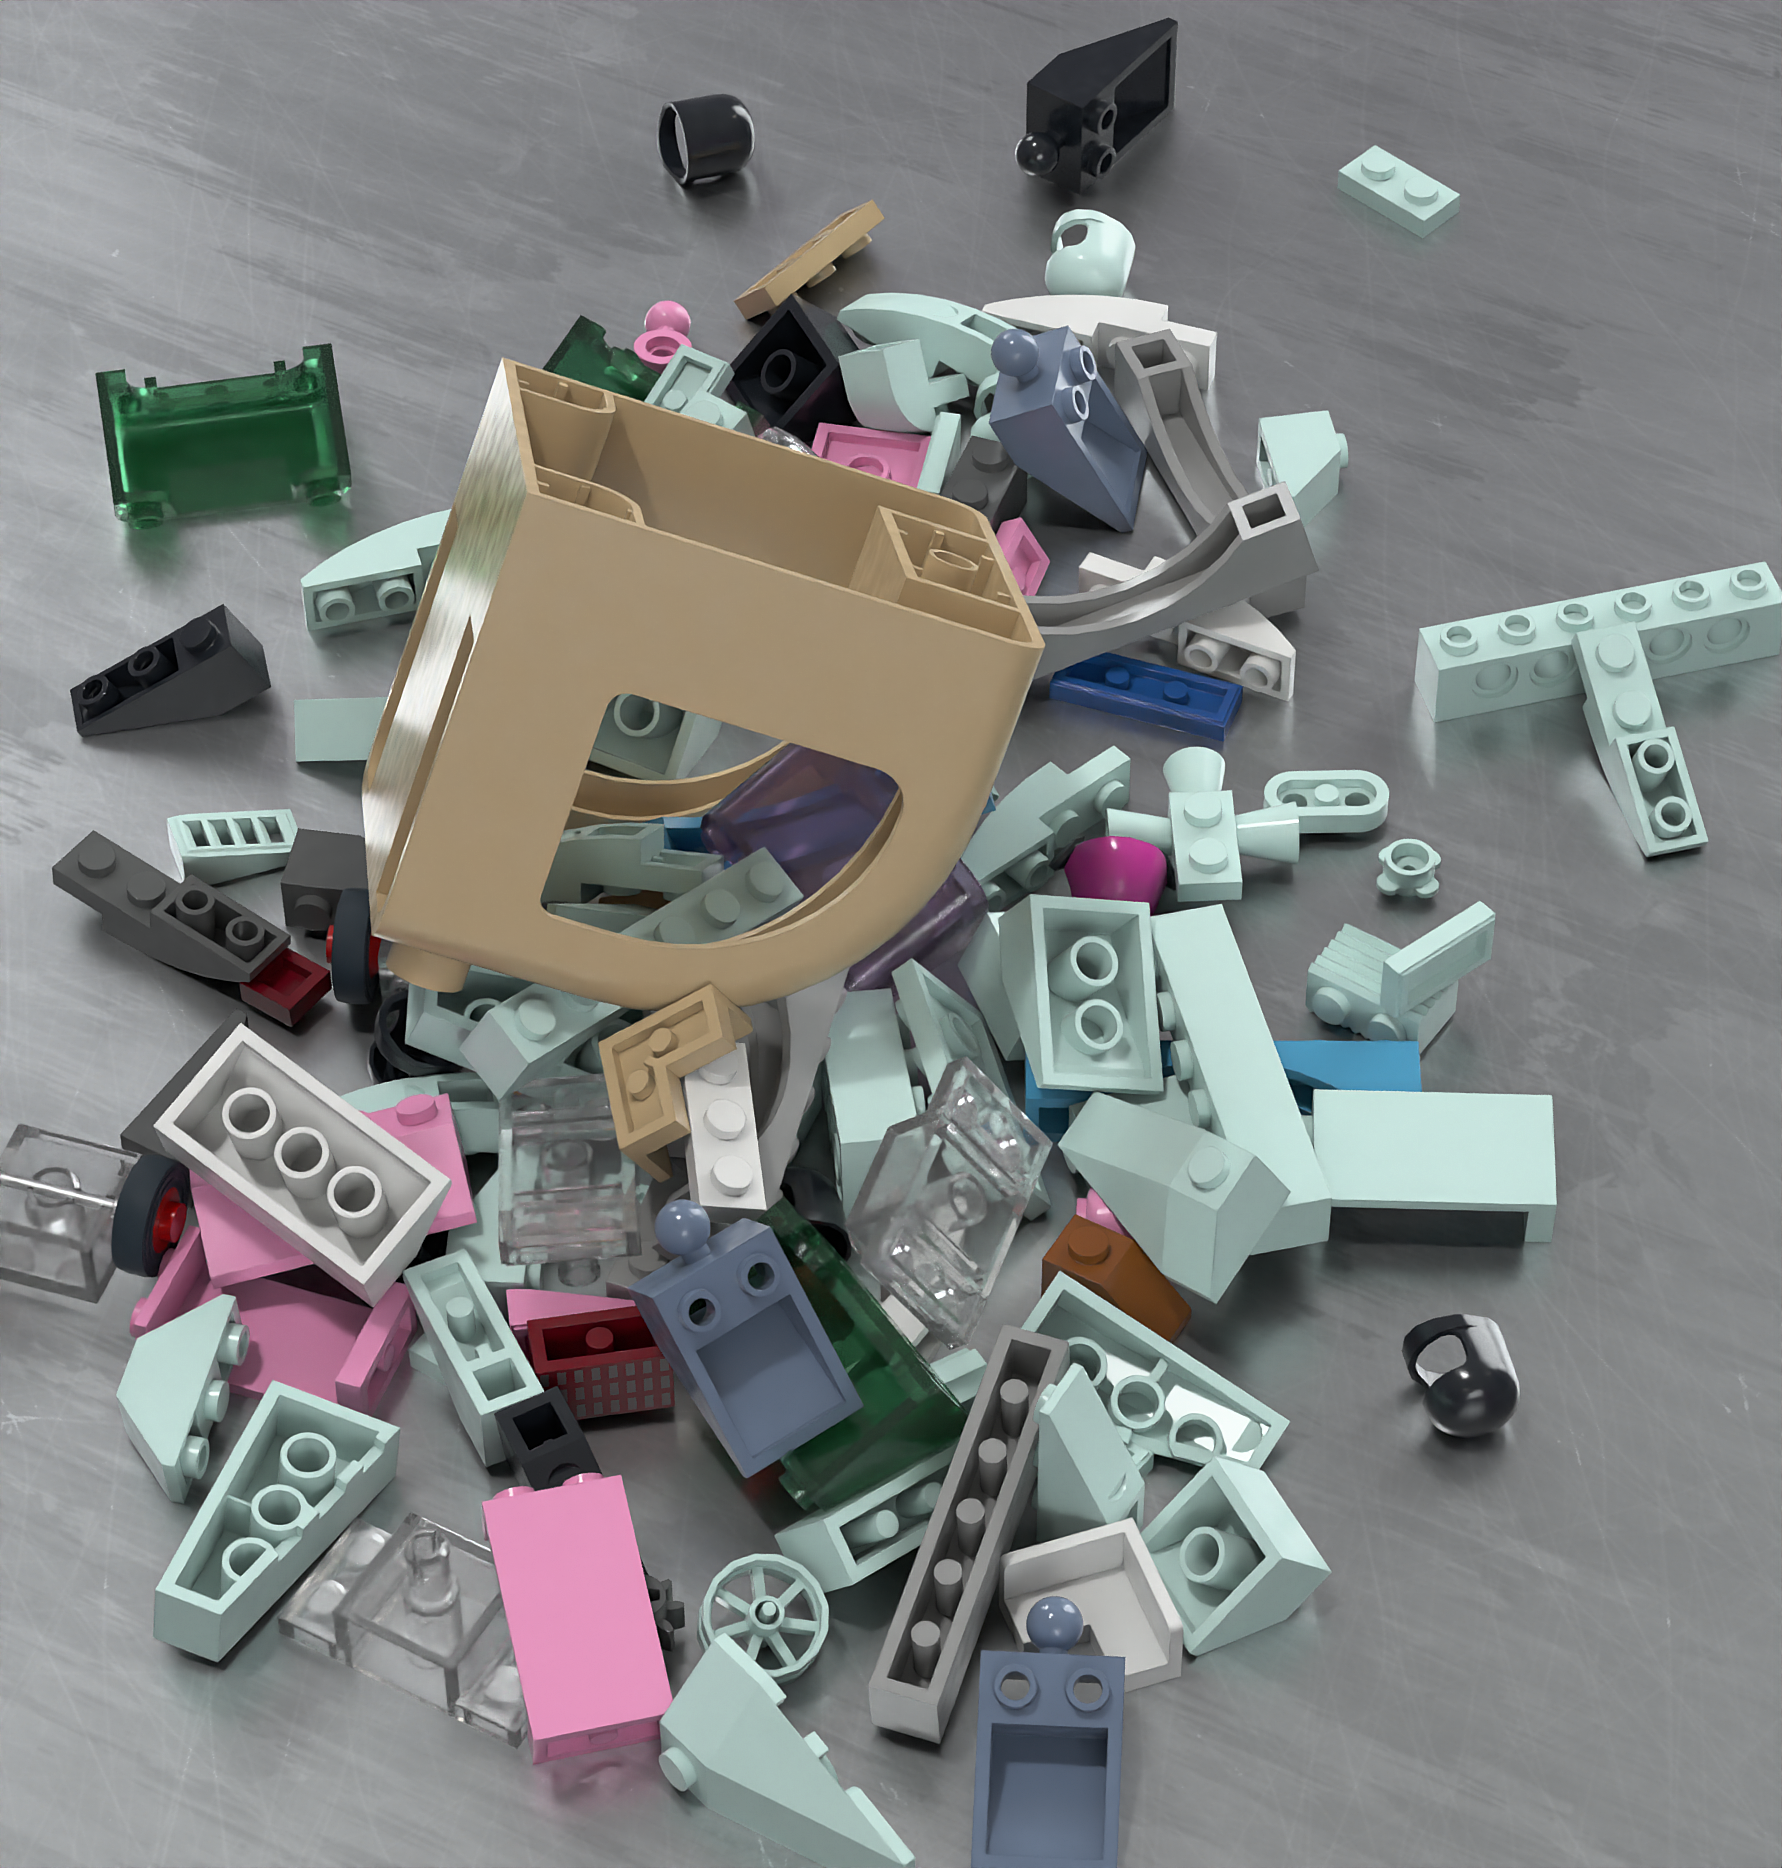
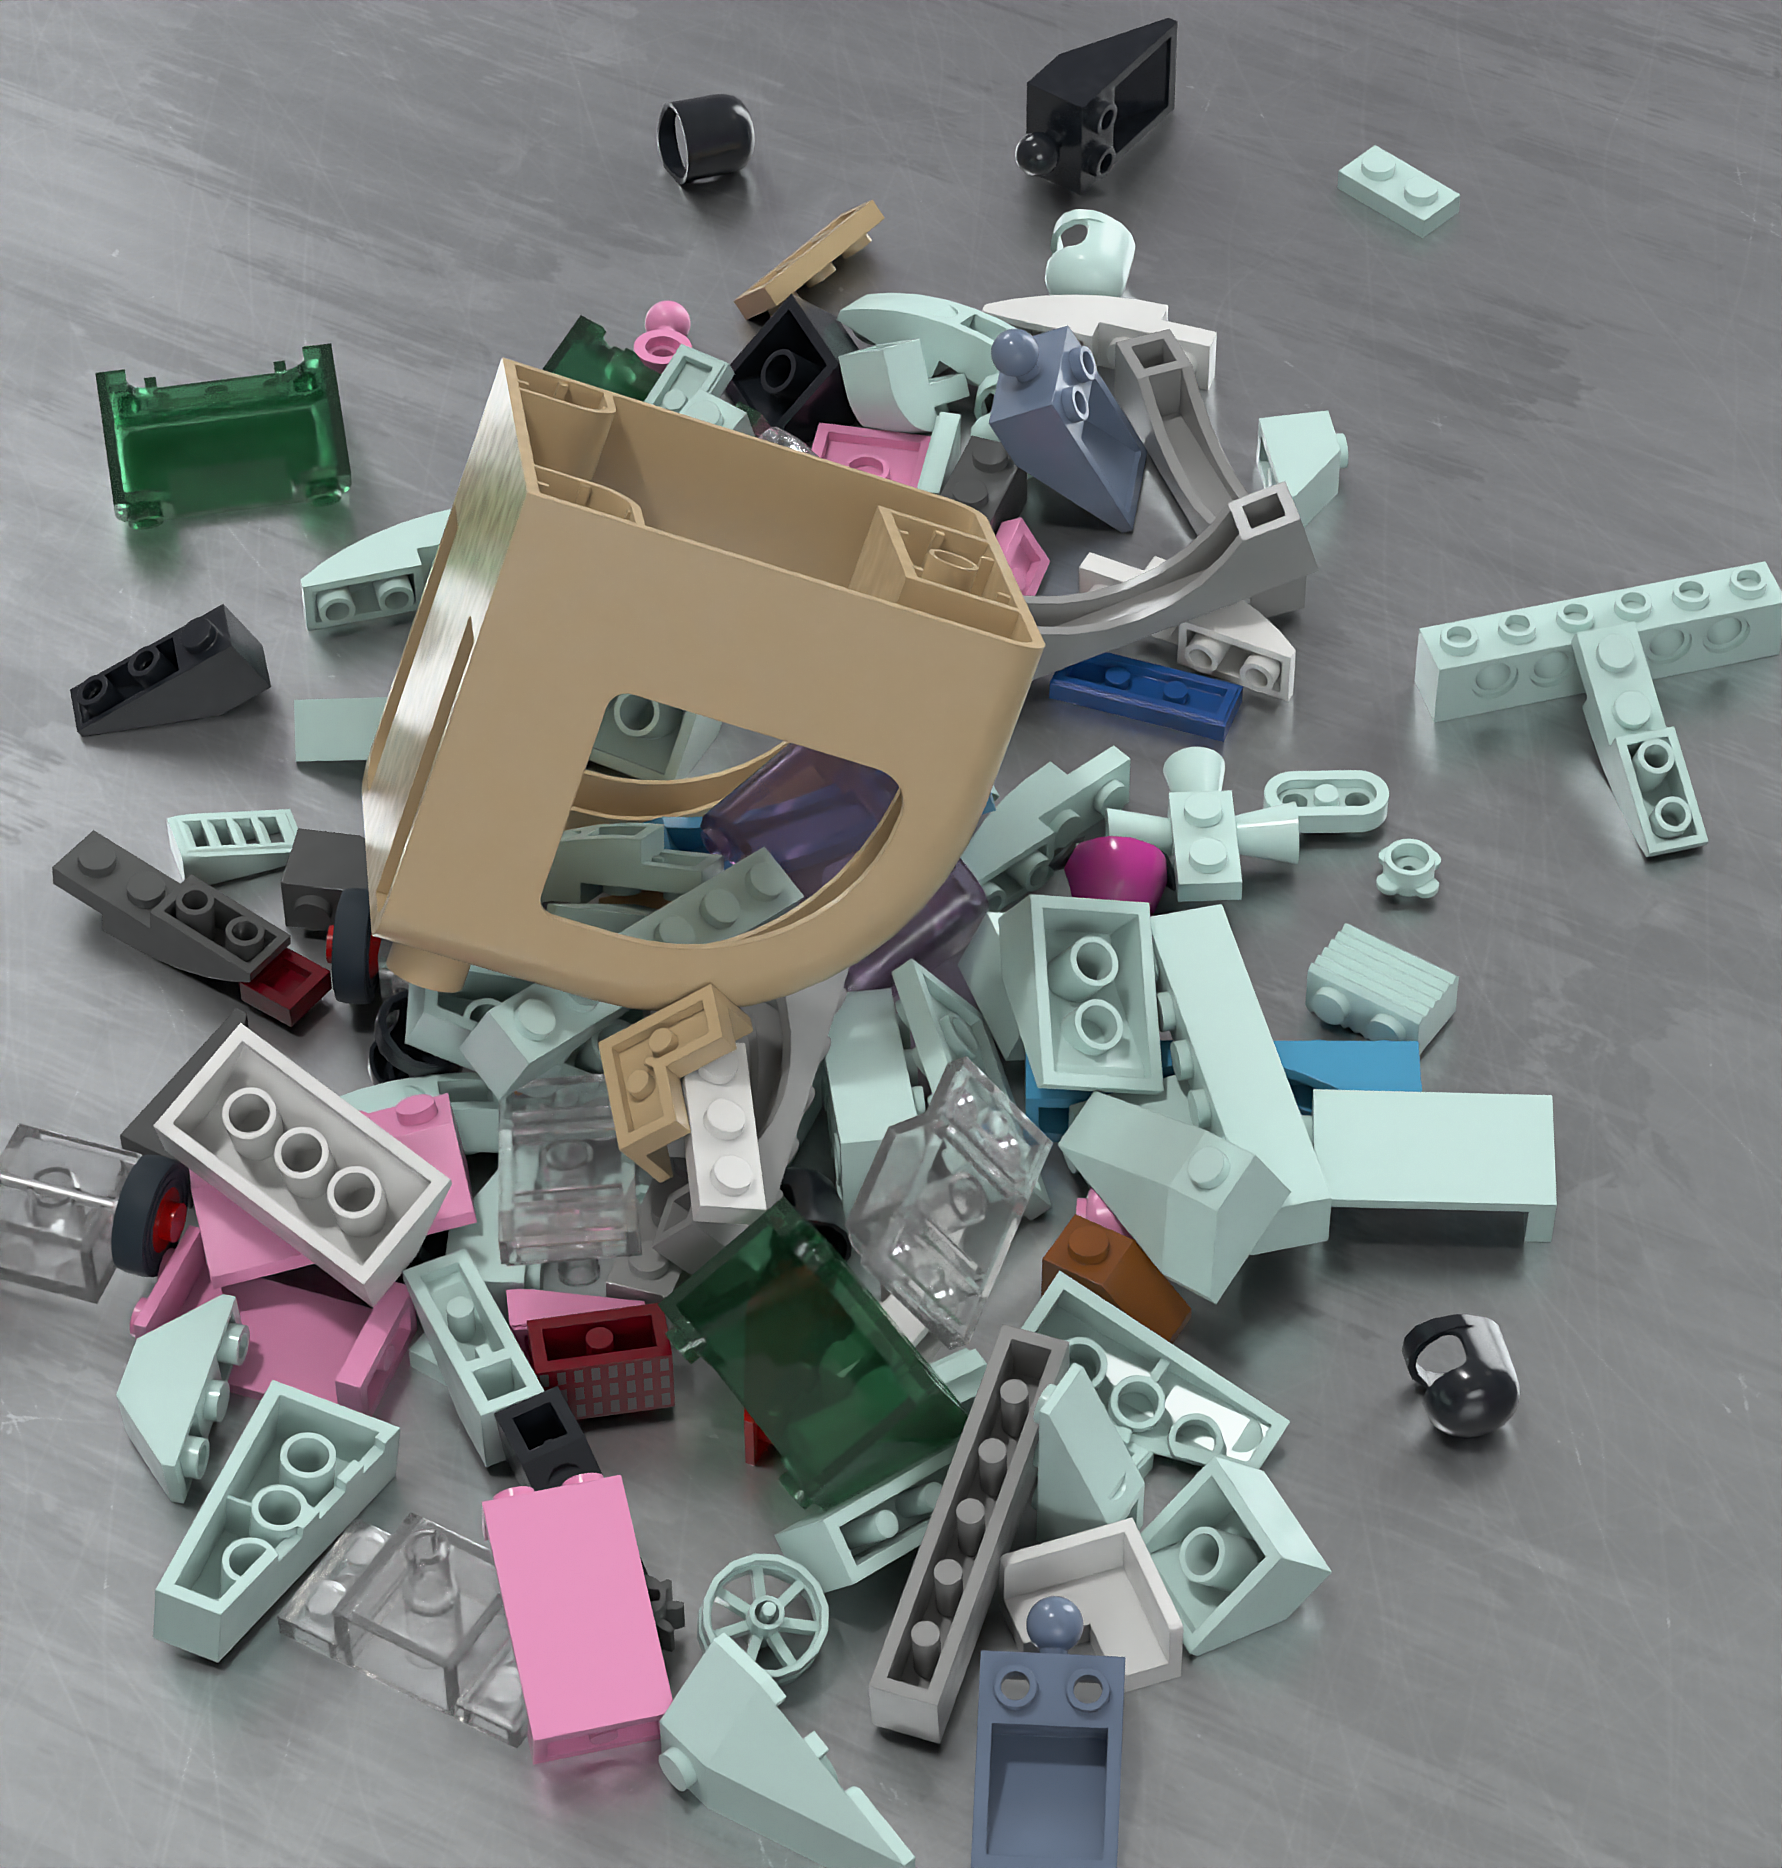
(756, 1349): sand blue slope -> none
(1437, 959): light aqua tile -> none

